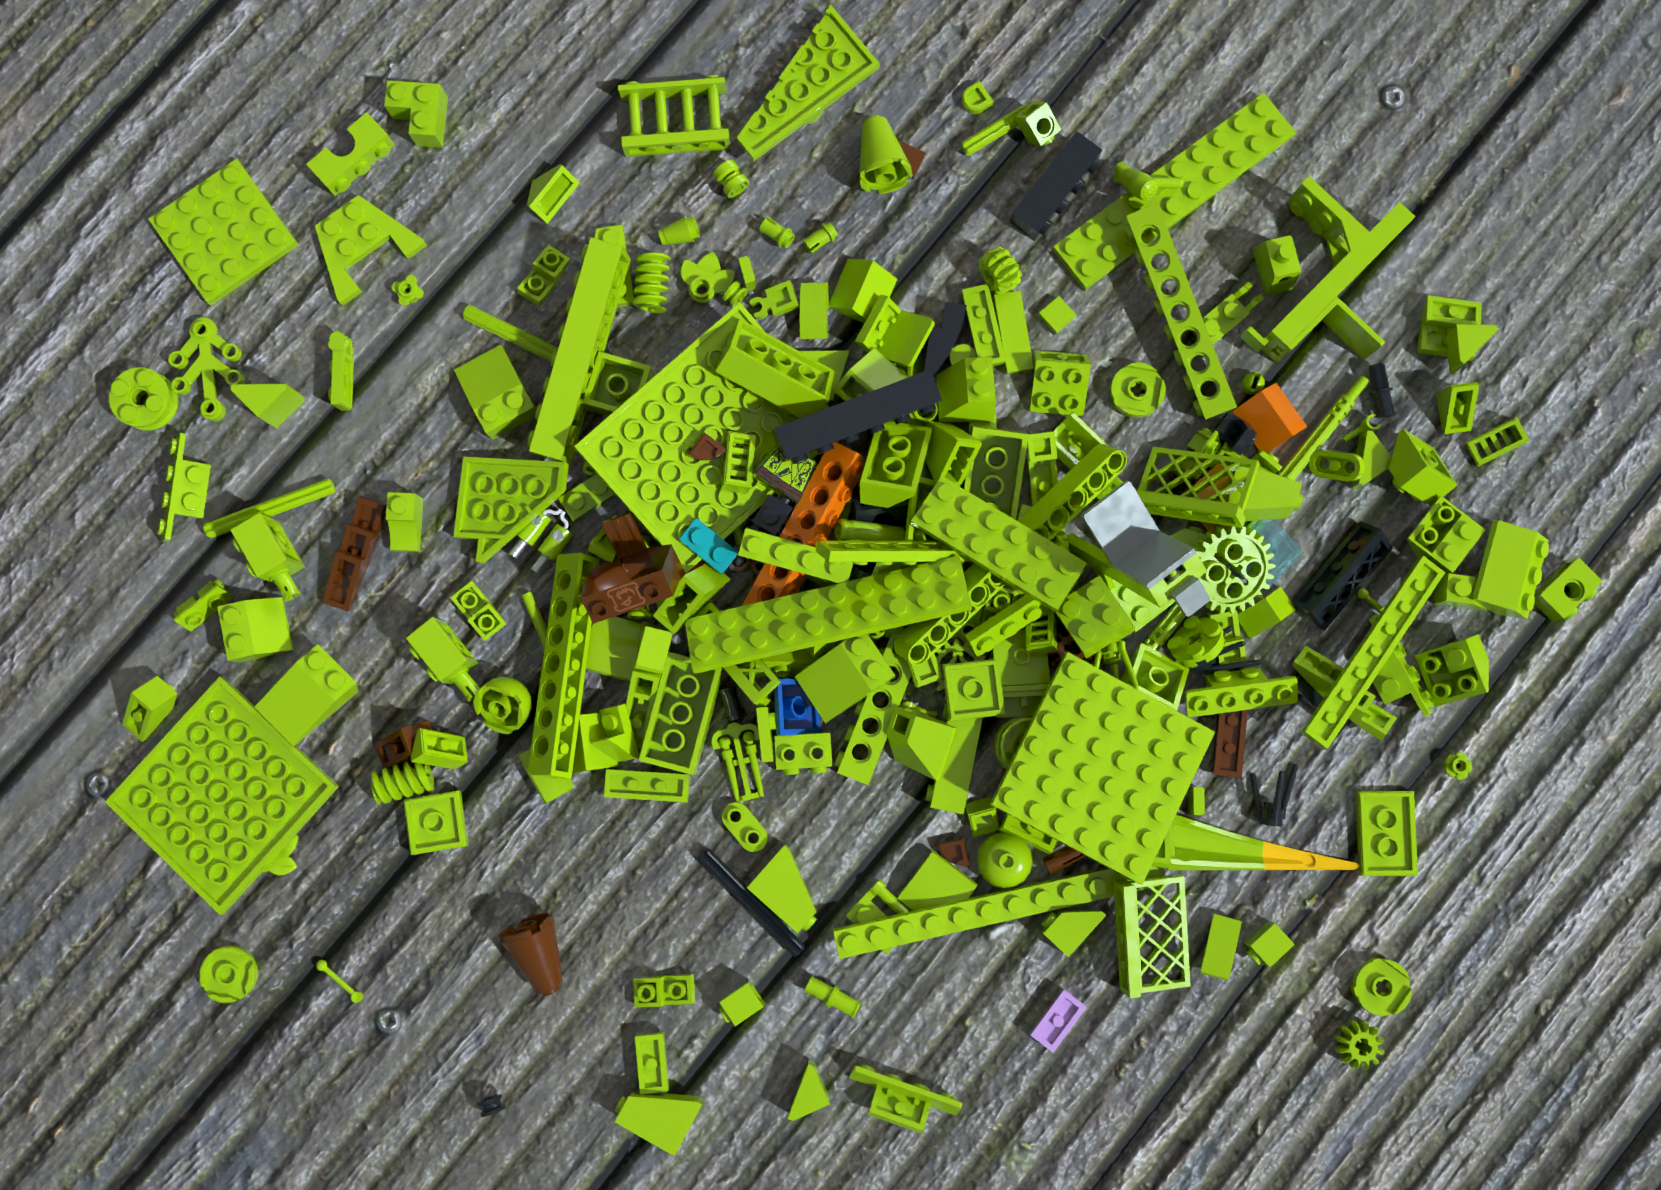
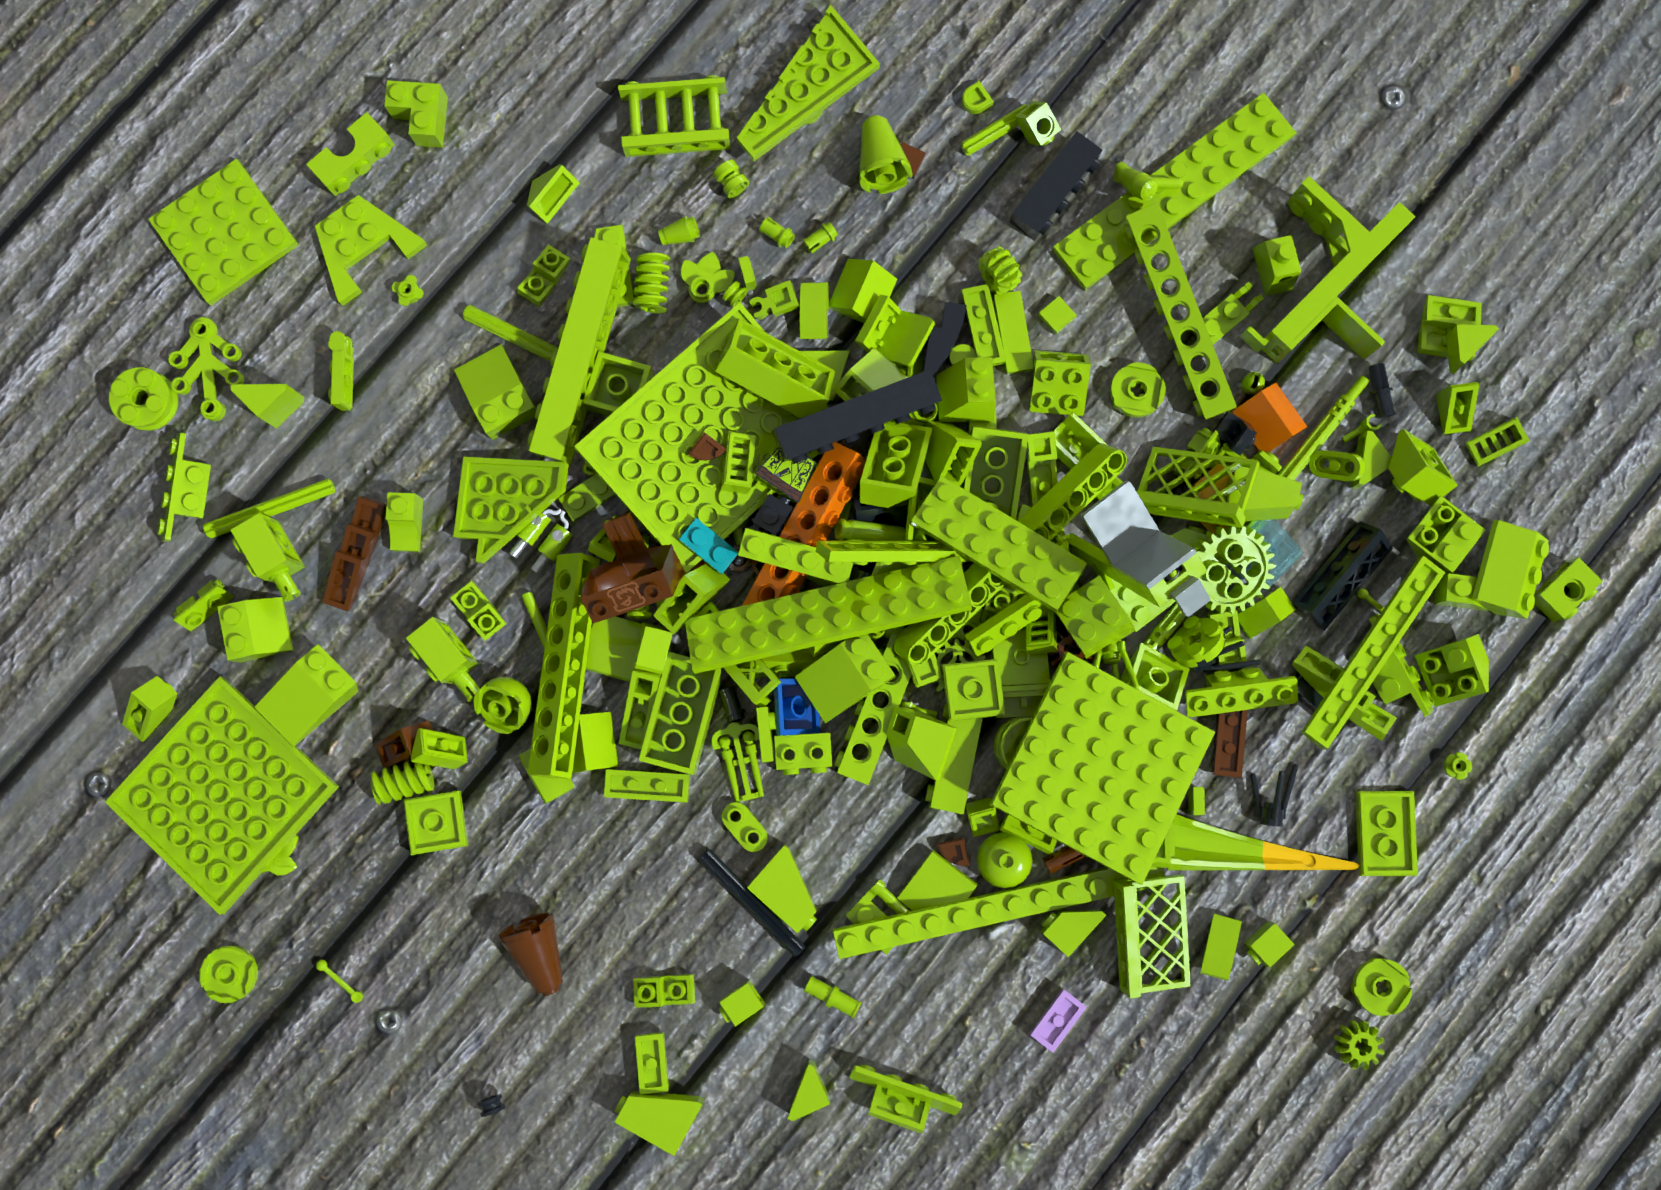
(619, 738): lime slope -> none

